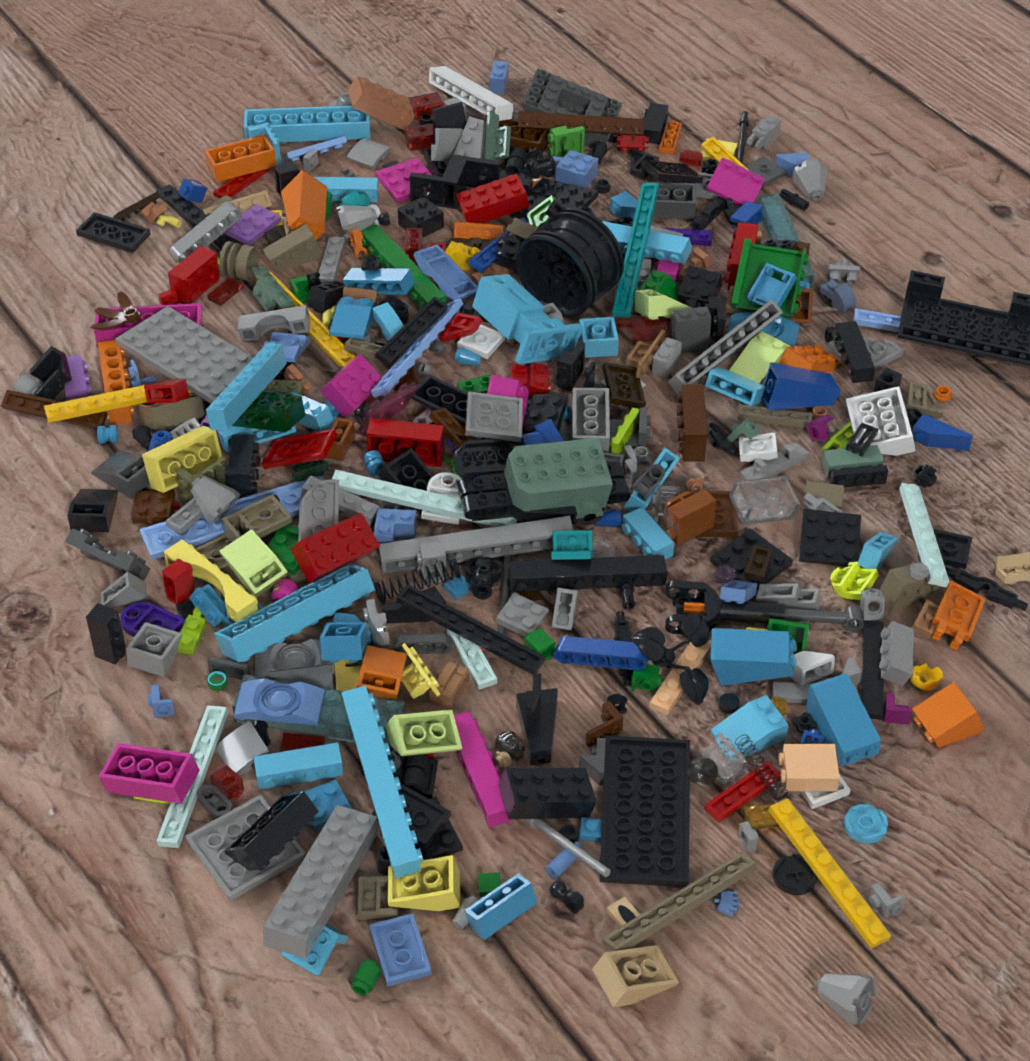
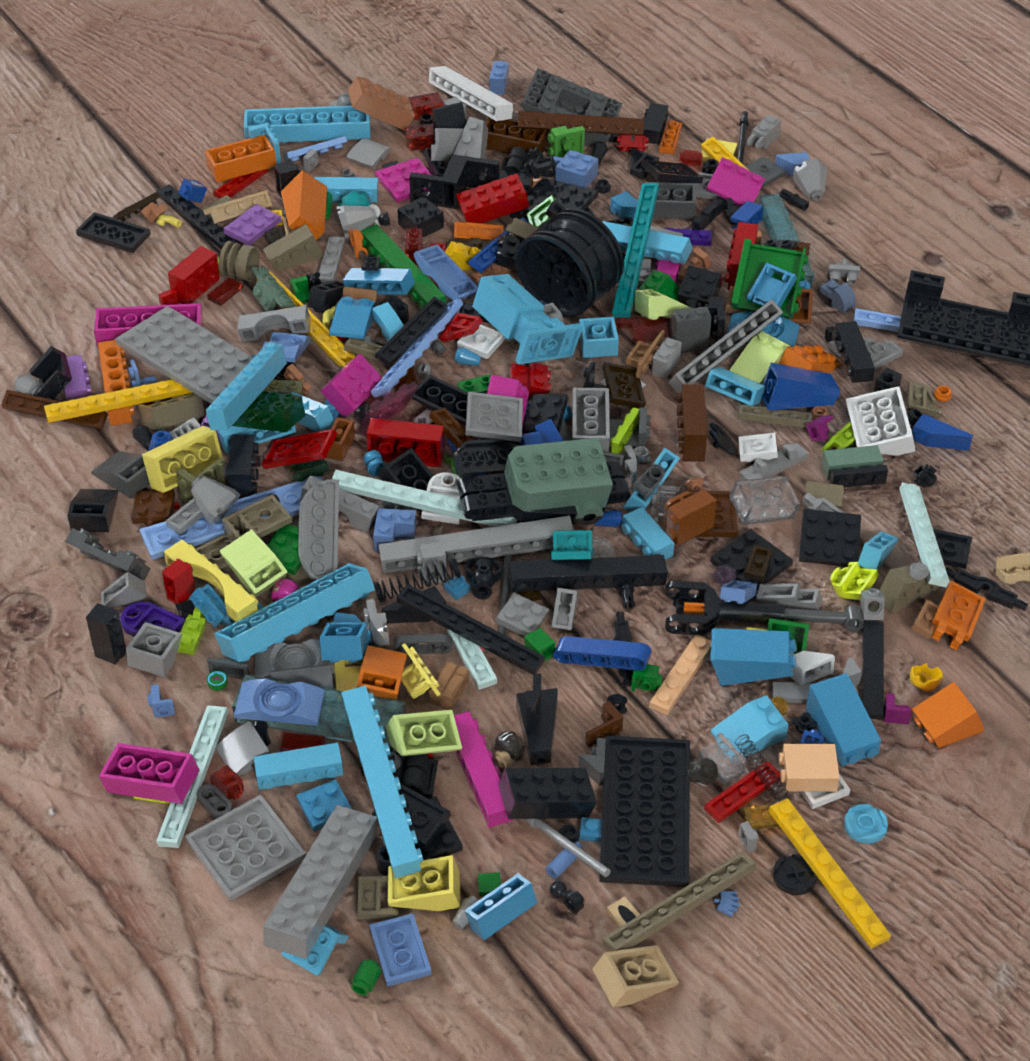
(107, 434): dark azure wheel -> none
(118, 318): reddish brown plant -> none
(166, 391): red slope -> none
(206, 231): light grey beam -> none
(272, 831): black slope -> none
(335, 547): red brick -> none
(497, 138): sand green bracket -> none
(570, 367): black plate -> none
(651, 643): black plant -> none
(729, 703): black tile -> none
(746, 427): sand green bracket -> none
(848, 994): light grey cone -> none
(857, 448): black tile -> none
(883, 903): light grey bracket -> none
(897, 653): light grey brick -> none

